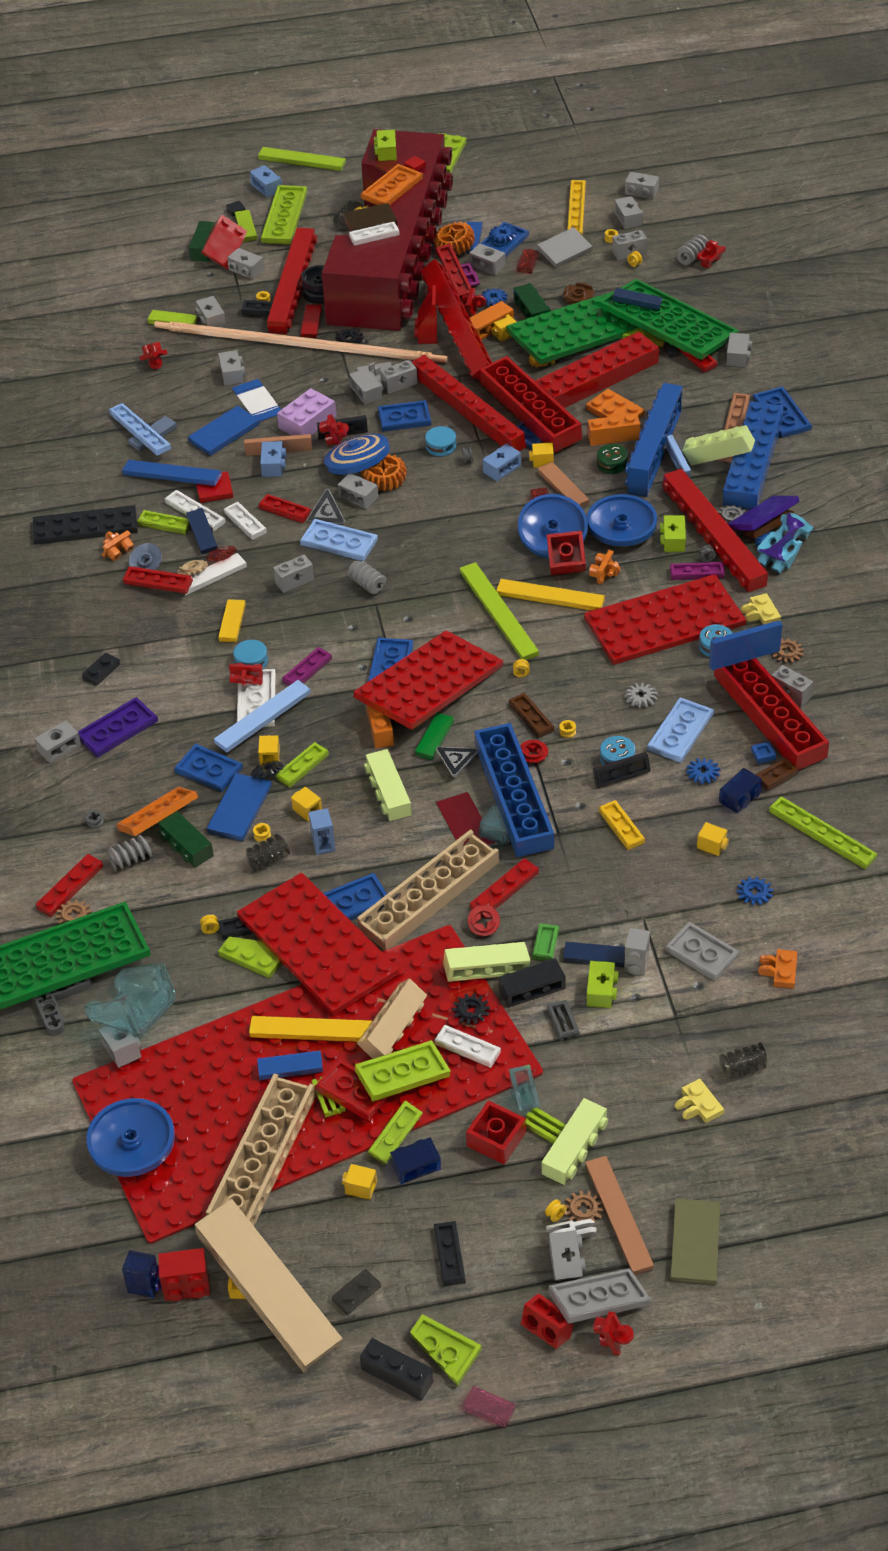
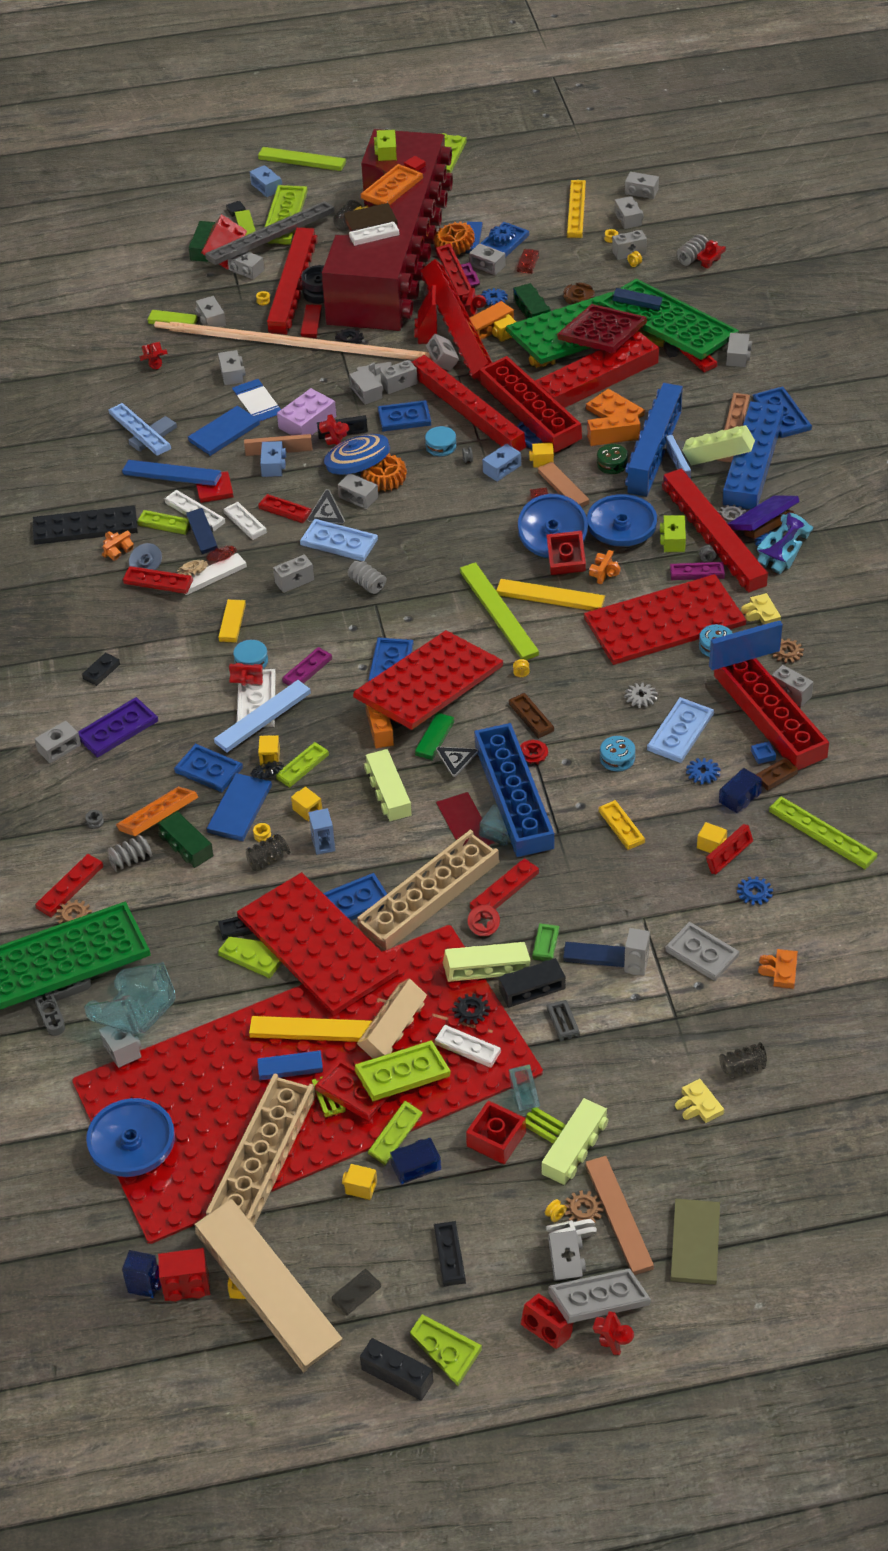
(209, 924): yellow bush -> none
(258, 308): black plate -> none
(269, 233): none -> flat silver plate
(442, 352): none -> light grey brick
(489, 1406): clear pink tile -> none
(564, 247): light grey tile -> none
(570, 732): yellow bush -> none
(601, 983): lime brick -> none
(602, 328): none -> dark red plate
(621, 769): black tile -> none
(729, 849): none -> red tile

